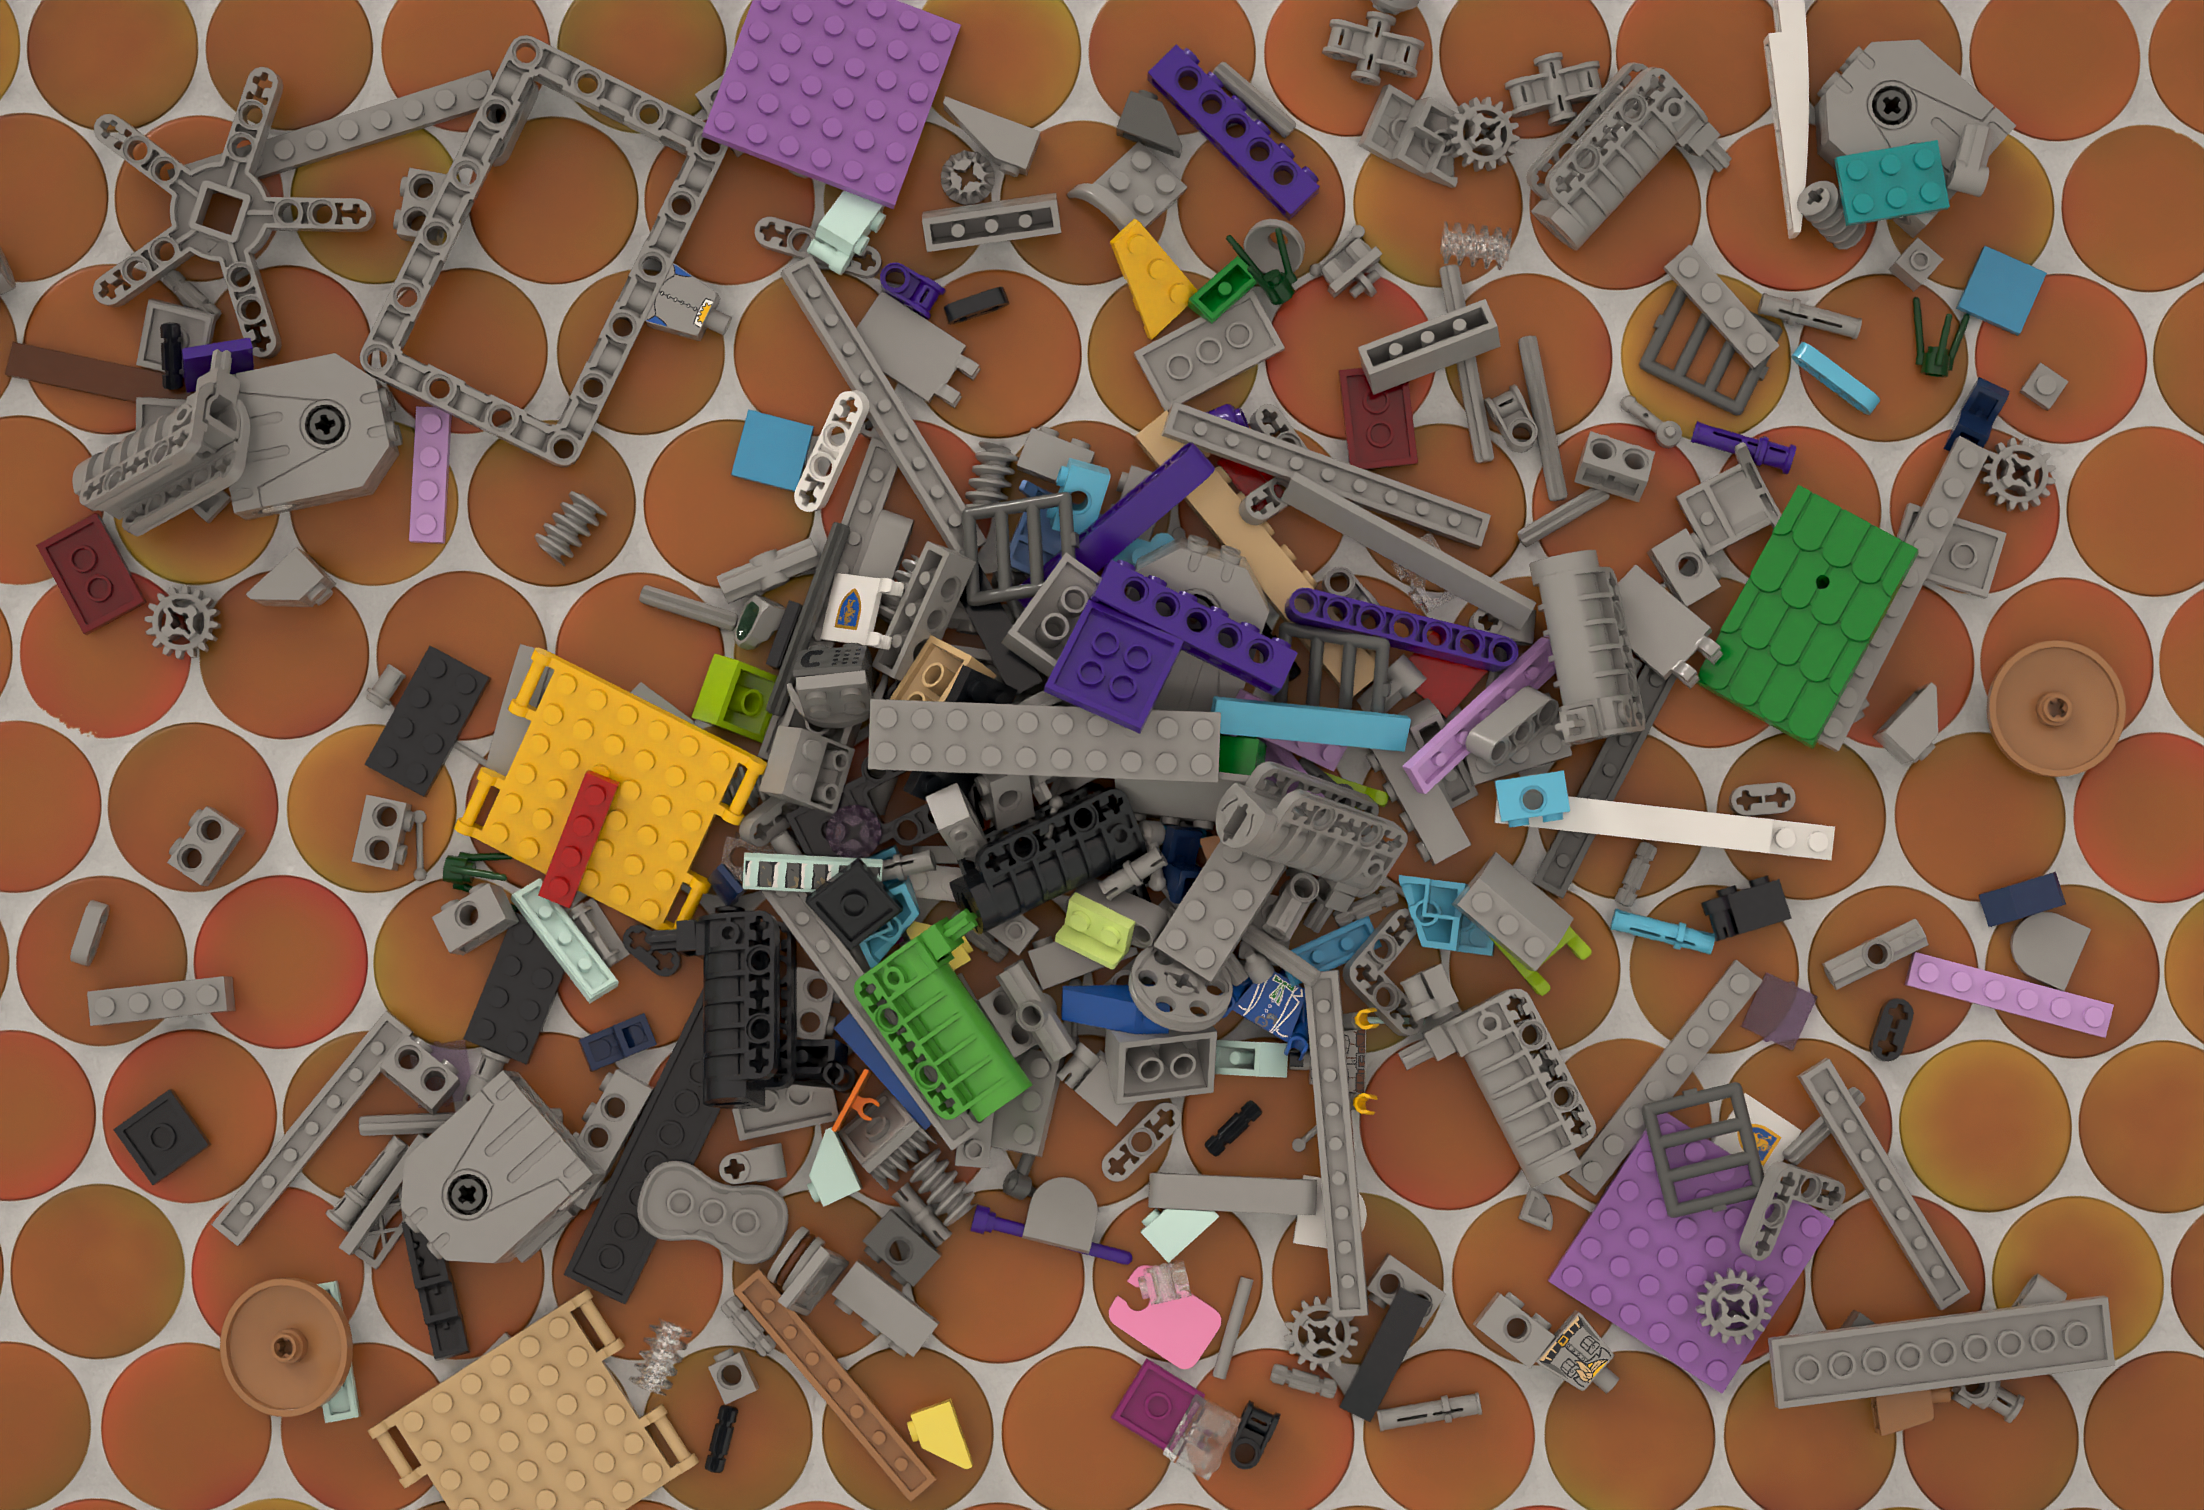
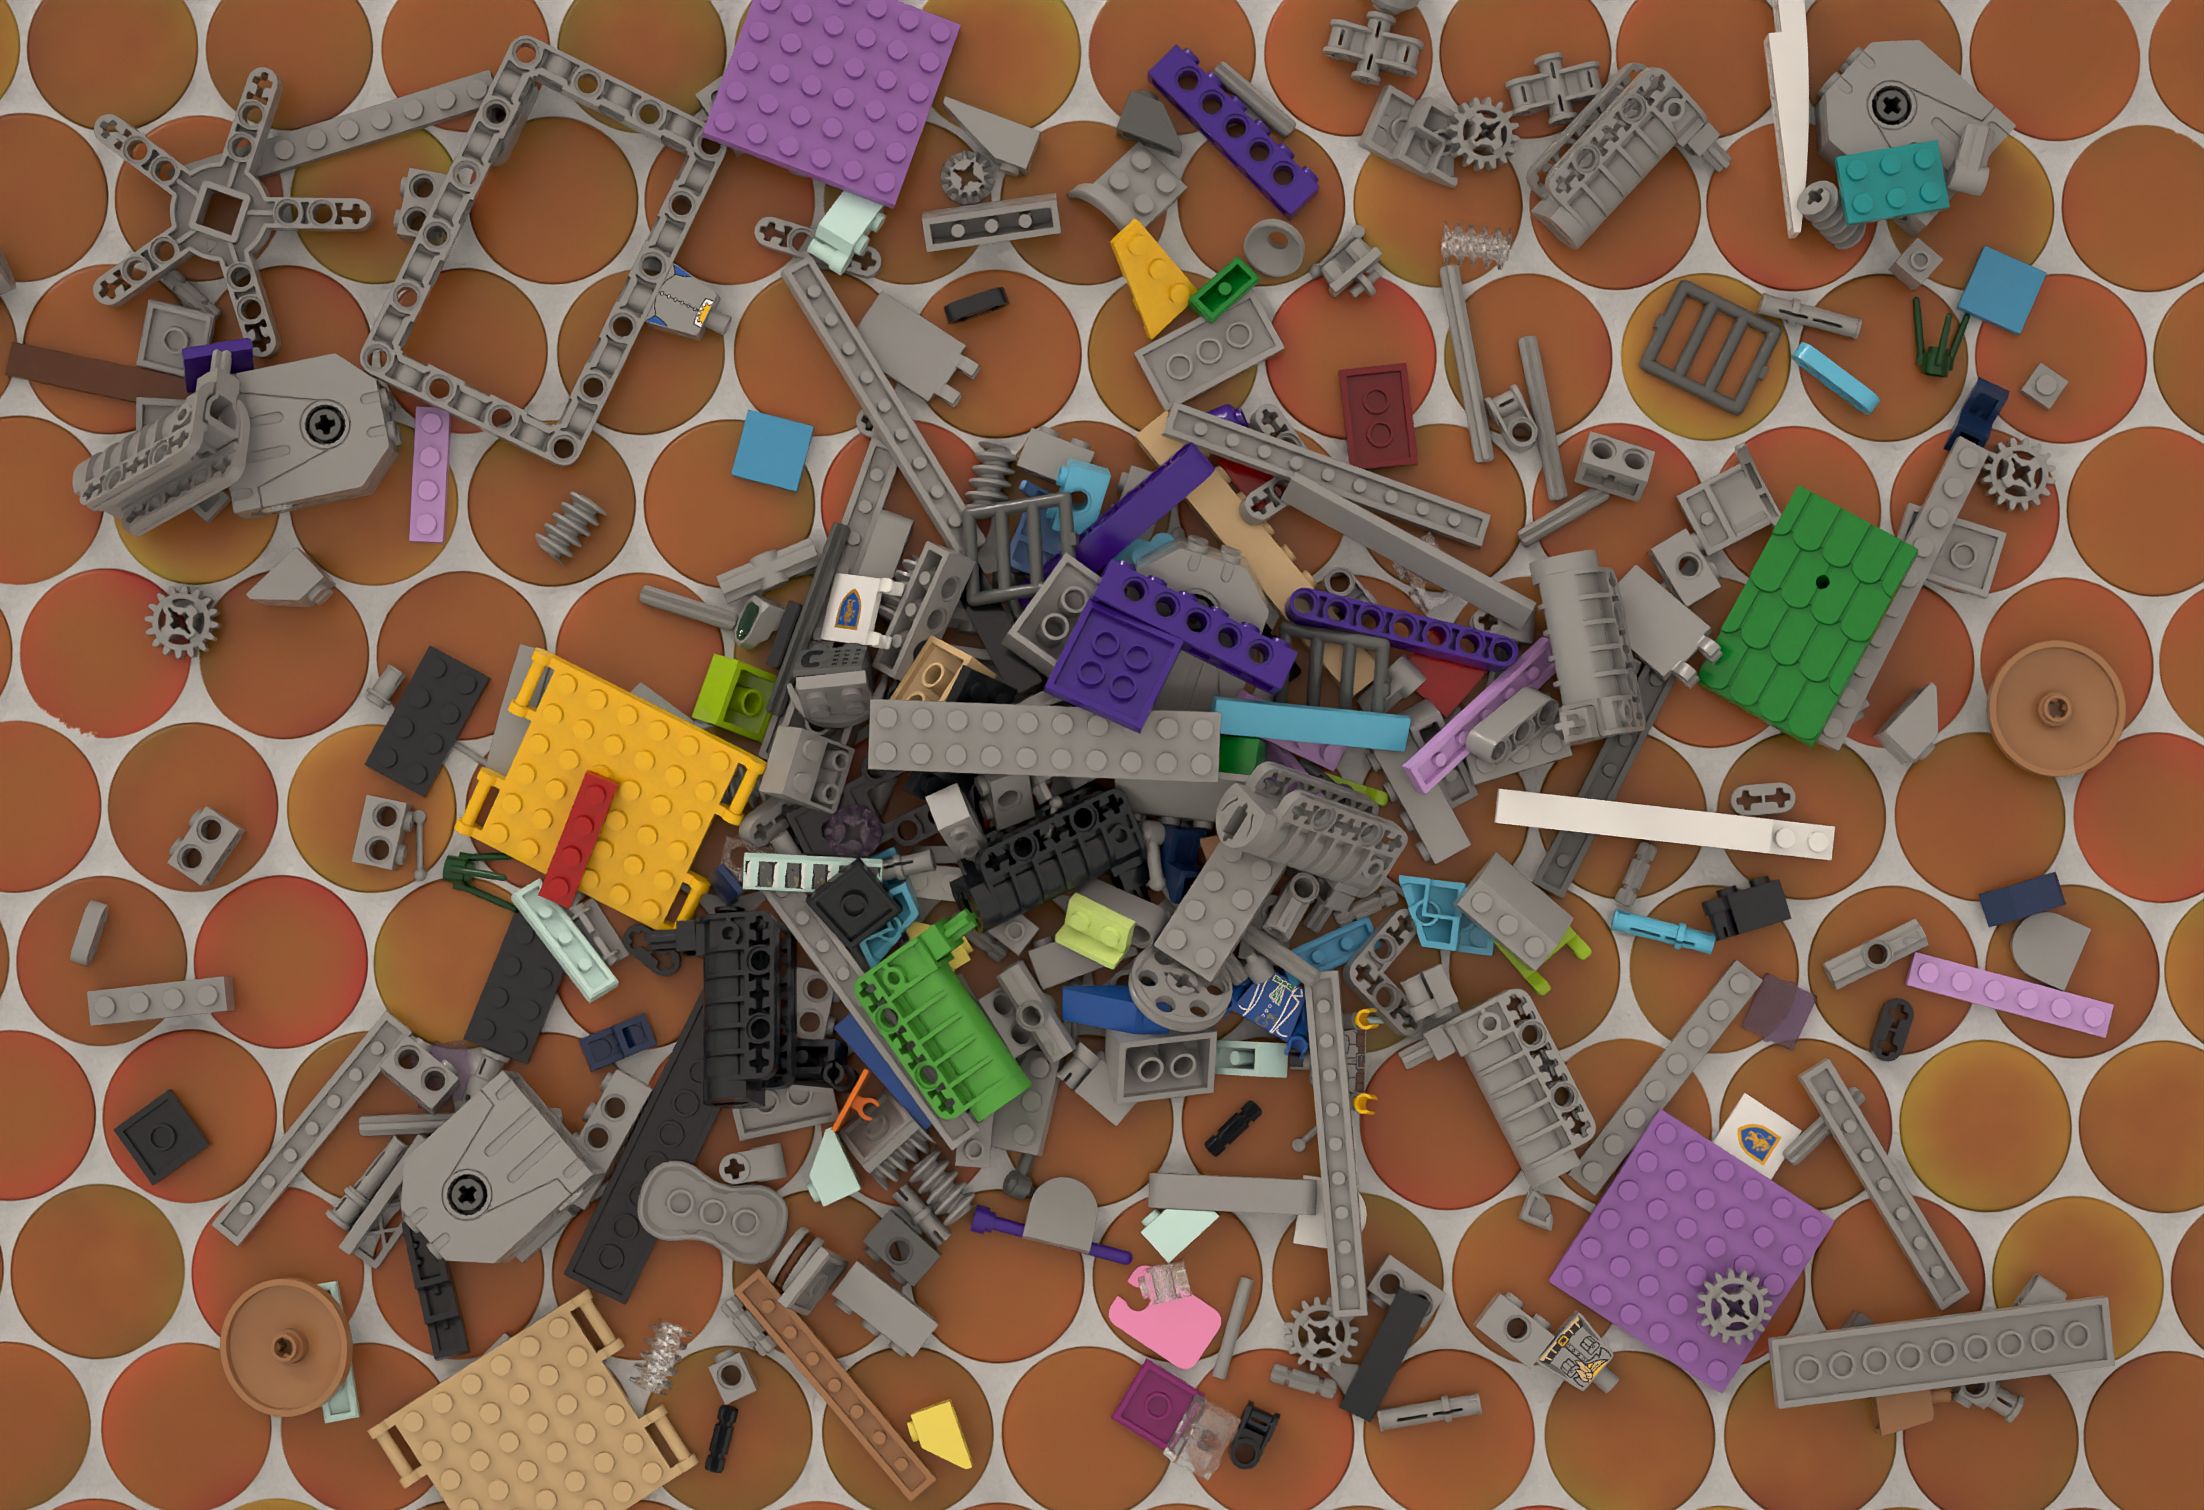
(91, 573): dark red plate -> none
(171, 356): black axle -> none
(494, 917): light grey brick -> none
(827, 448): white beam -> none
(912, 290): dark purple piece -> none
(1128, 1165): light grey beam -> none
(1133, 873): light grey pin -> none
(1274, 283): dark green plant -> none
(1429, 346): light grey brick -> none
(1553, 792): medium azure brick -> none
(1660, 1142): dark grey bar -> none
(1666, 433): light grey piece -> none
(1721, 306): light grey plate -> none
(1761, 449): dark purple pin -> none
(1786, 1190): light grey beam -> none

